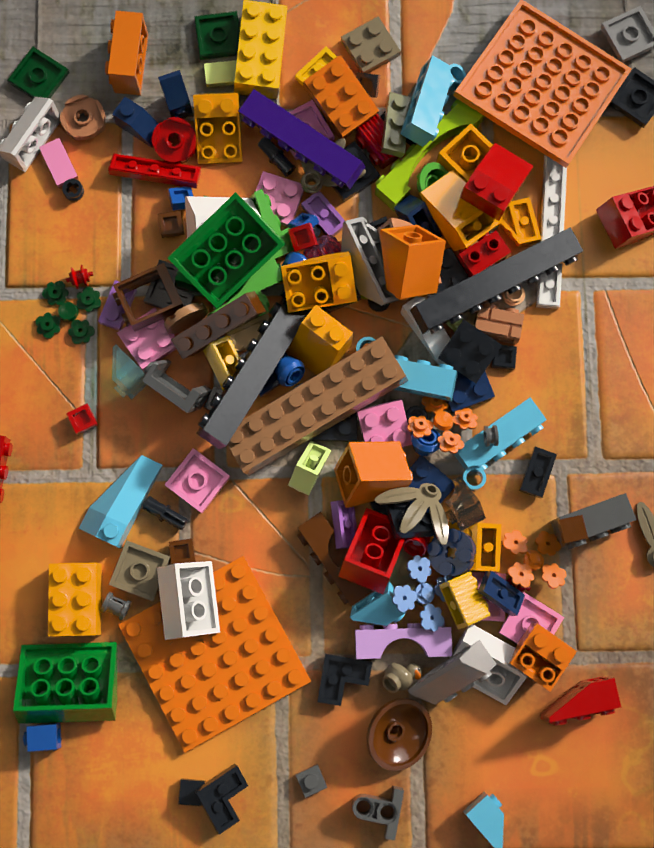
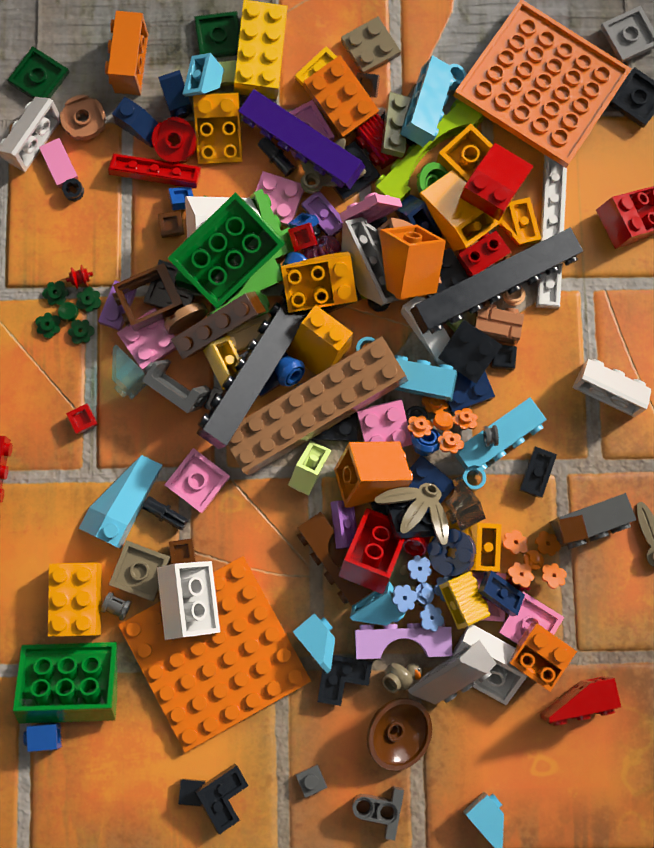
(203, 75): none -> medium azure slope
(317, 639): none -> medium azure slope
(372, 208): none -> bright pink plate
(613, 388): none -> white slope

